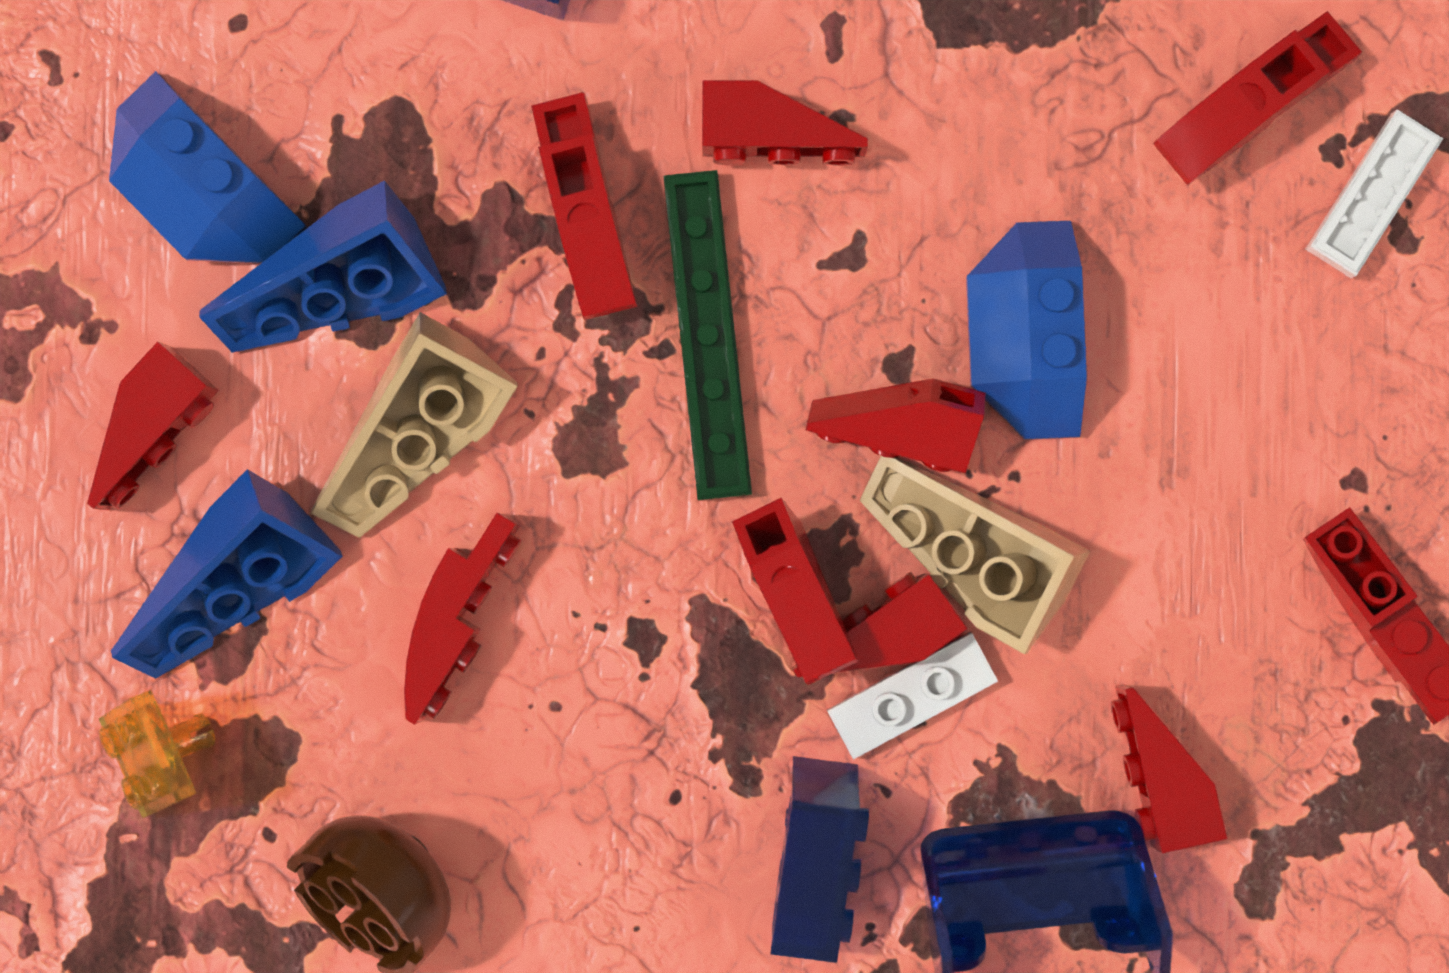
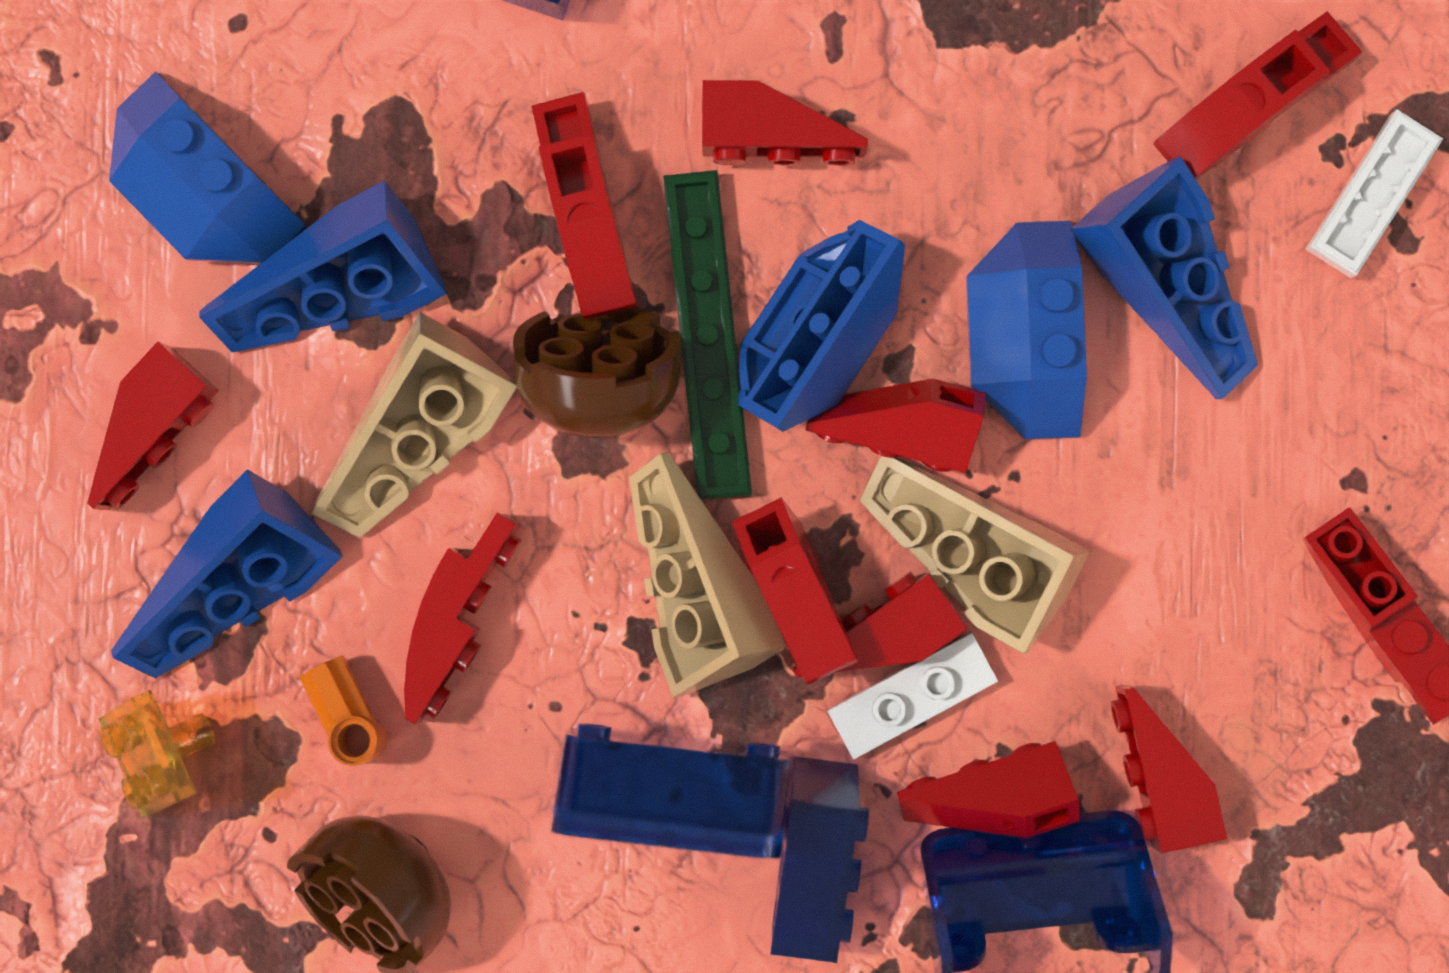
(340, 707): none -> orange piece
(595, 388): none -> reddish brown cylinder
(672, 795): none -> clear blue windscreen
(704, 594): none -> tan wedge
(820, 326): none -> blue wedge
(1006, 796): none -> red slope
(1164, 262): none -> blue wedge

